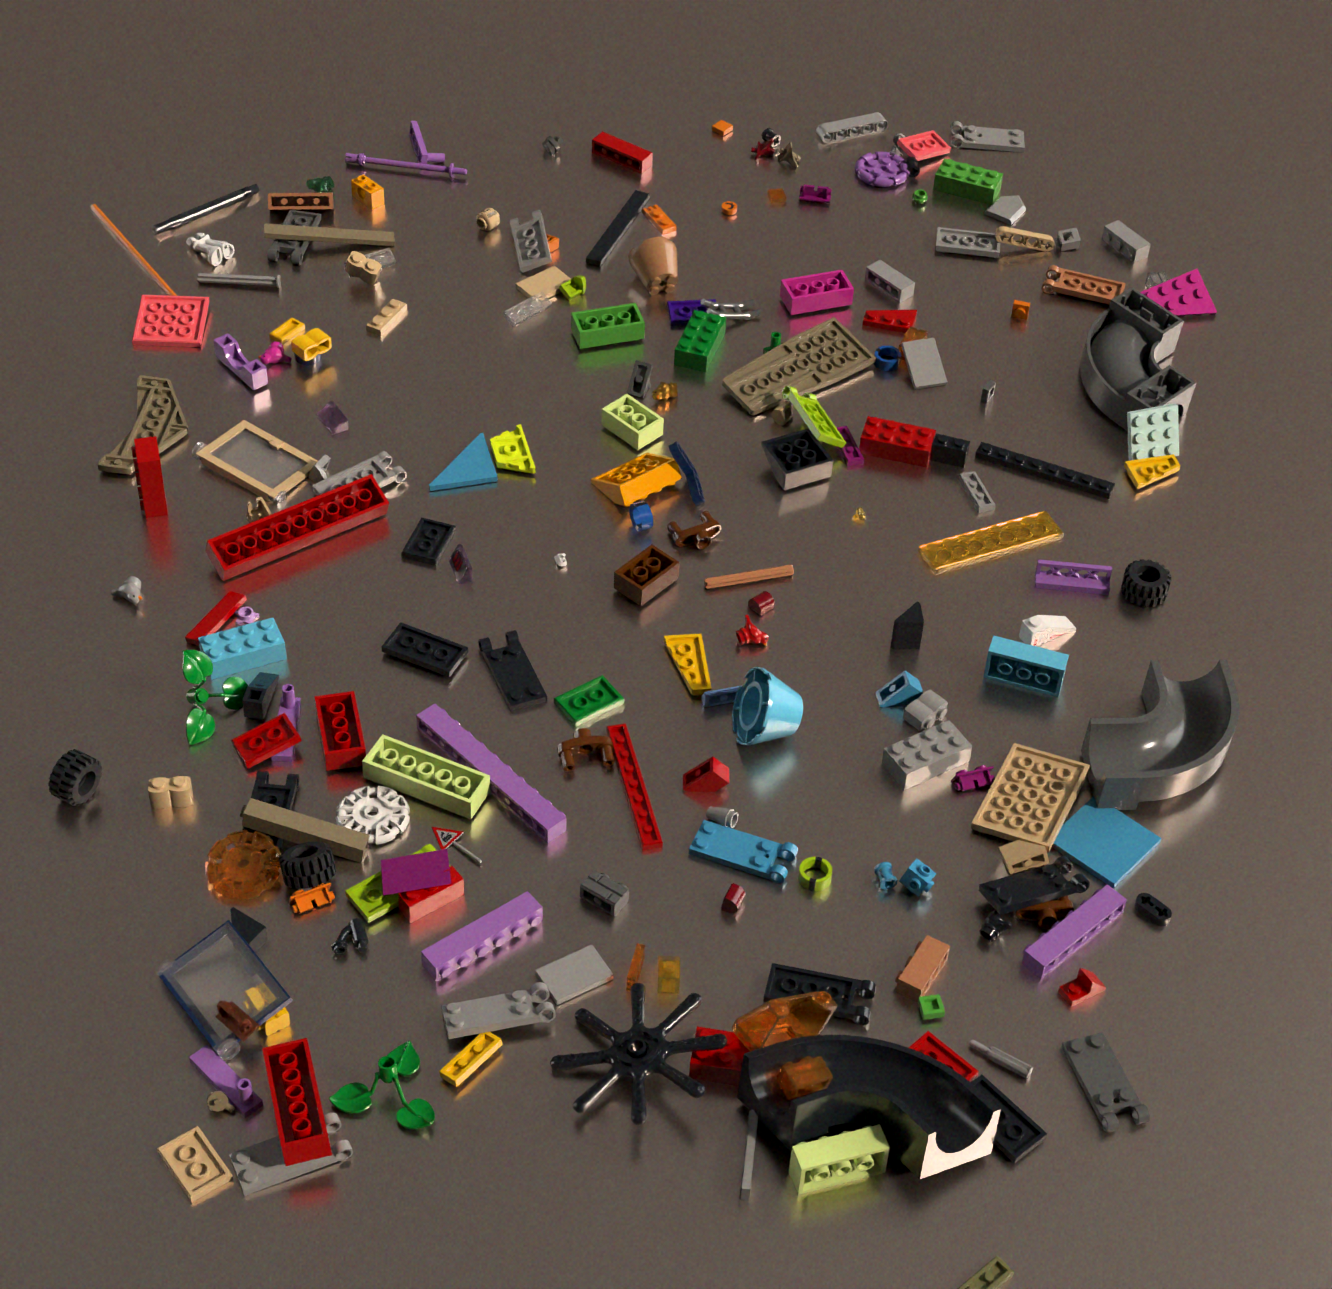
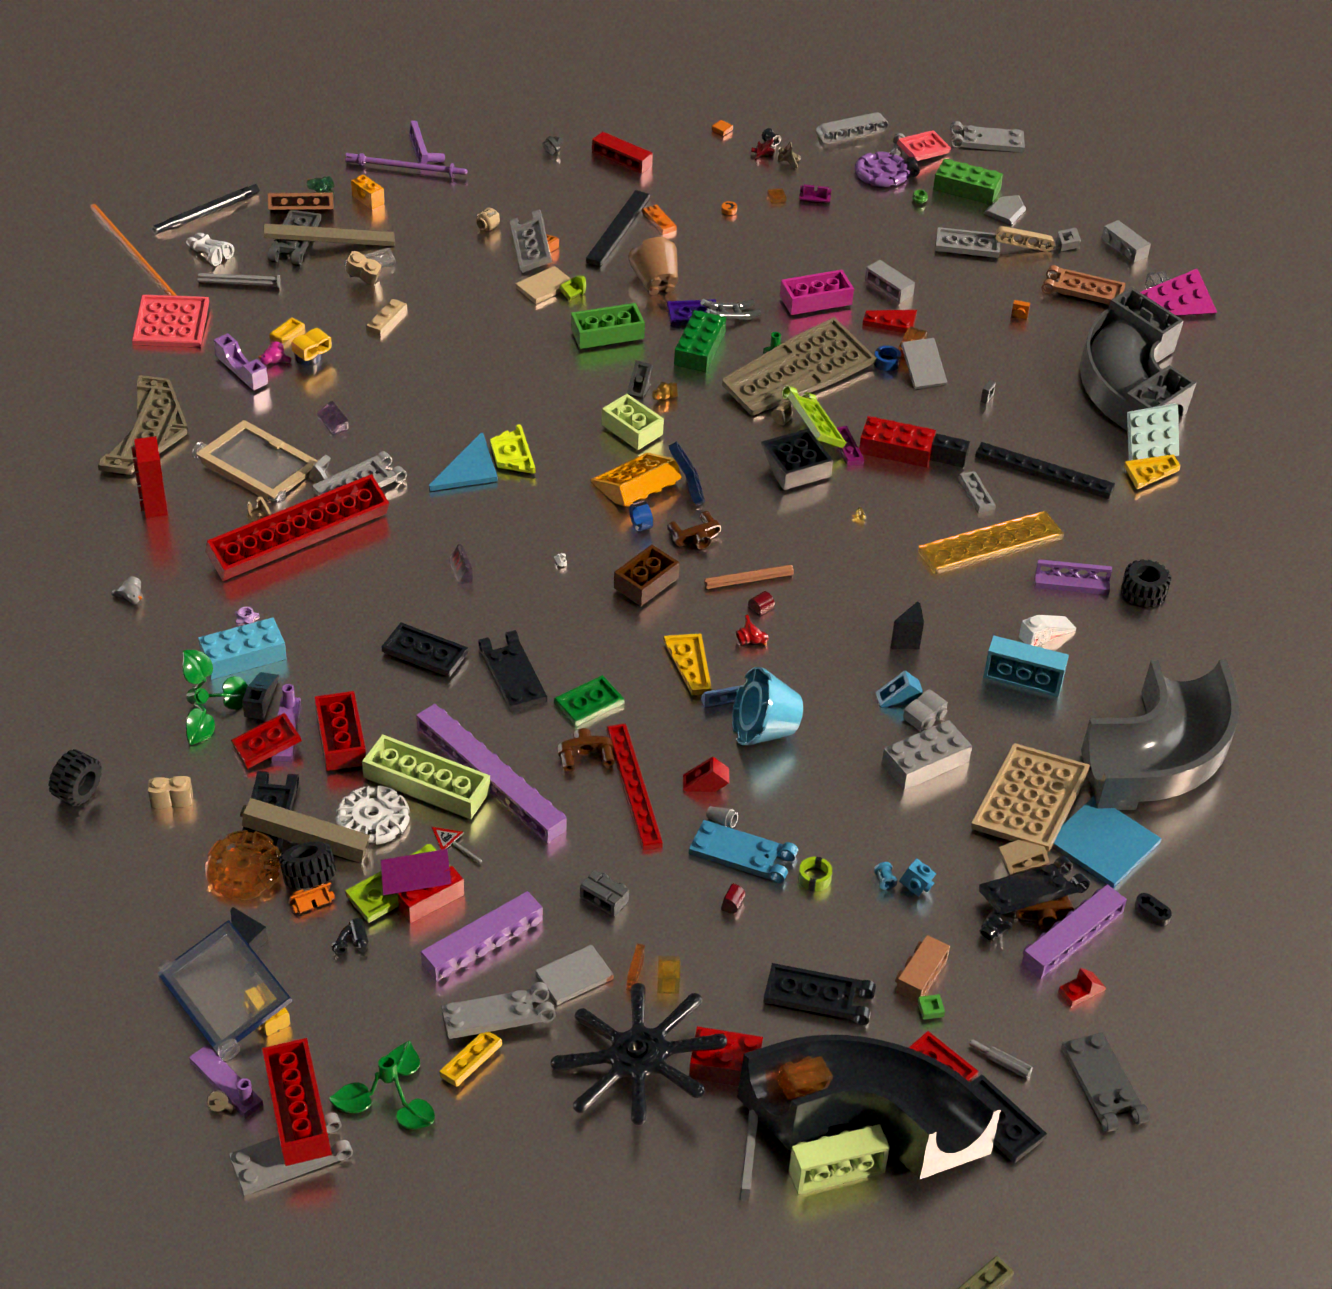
(194, 1164): tan tile -> none
(216, 617): red tile -> none
(236, 1019): copper hinge -> none
(428, 541): black tile -> none
(527, 309): clear plate -> none
(795, 1015): clear orange windscreen -> none
(979, 774): magenta hinge -> none

